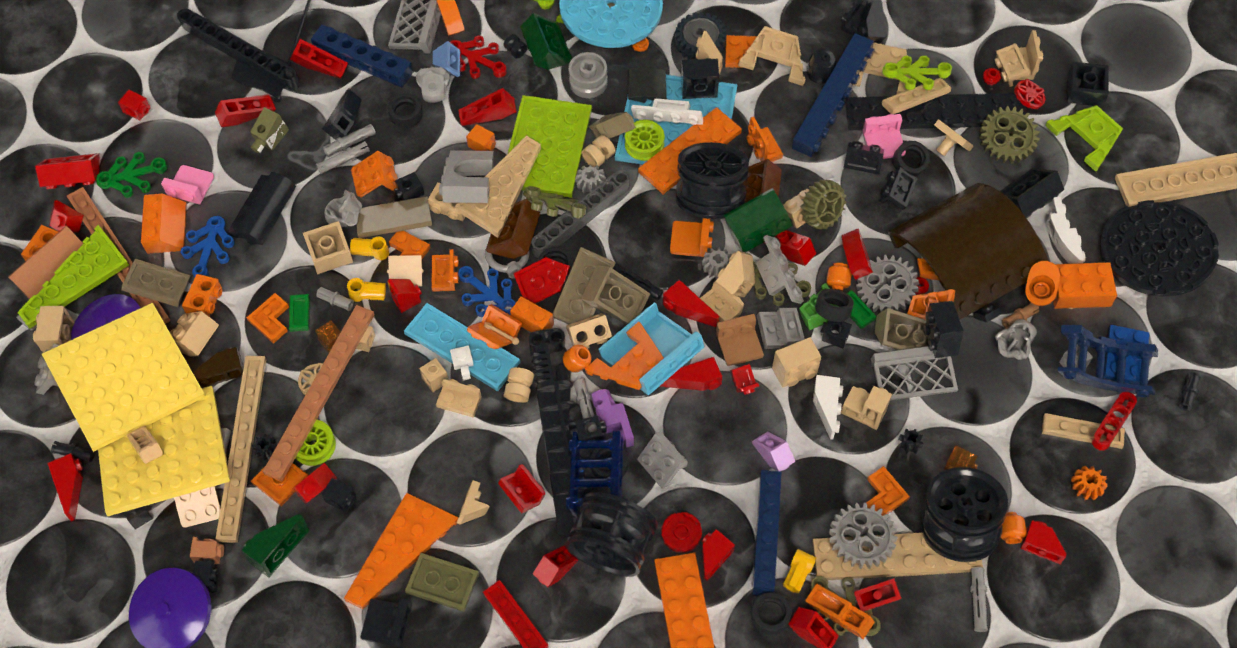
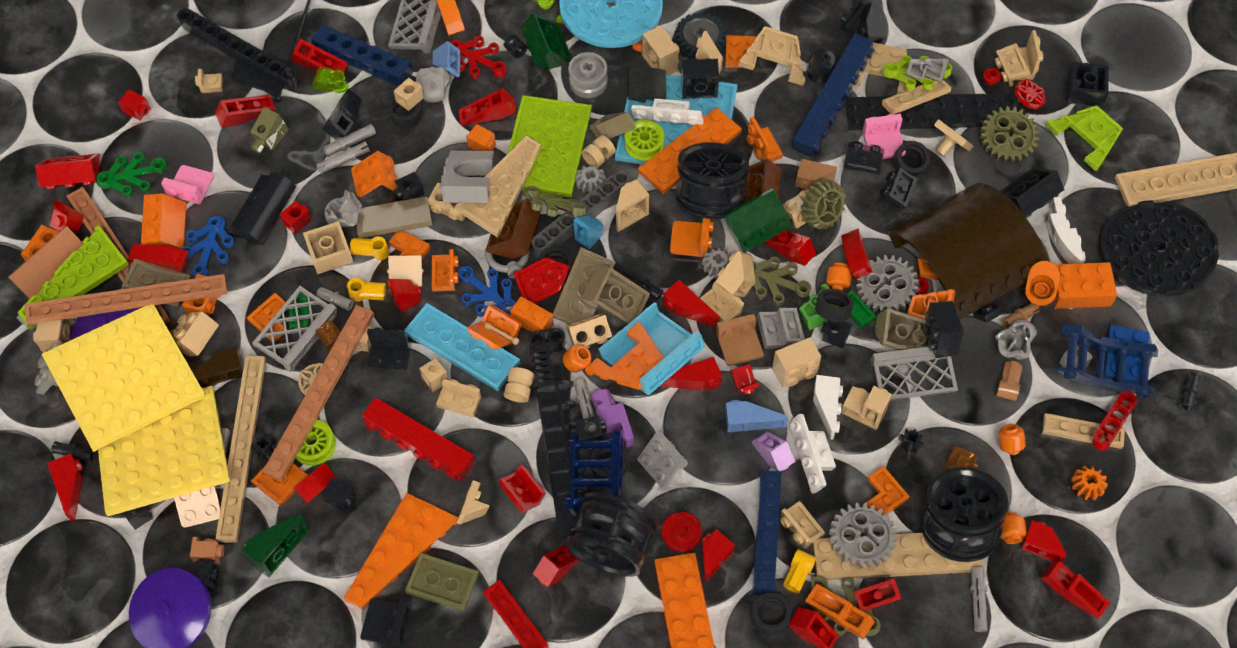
(125, 299): none -> nougat plate
(146, 446): tan slope -> none
(160, 255): none -> red slope
(209, 82): none -> tan bracket
(294, 223): none -> red brick
(309, 336): none -> light grey fence
(329, 79): none -> clear neon green piece
(388, 349): none -> black bracket
(408, 94): none -> tan brick
(418, 439): none -> red brick
(462, 360): white plate -> none
(587, 230): none -> dark azure slope
(631, 205): none -> tan slope
(660, 50): none -> tan brick
(748, 417): none -> medium blue slope
(776, 271): light grey bracket -> none
(801, 524): none -> tan bracket
(812, 172): none -> medium nougat slope
(813, 452): none -> white bracket
(927, 67): none -> light grey slope
(1009, 384): none -> medium nougat piece
(1011, 439): none -> orange head
(1075, 589): none -> red slope

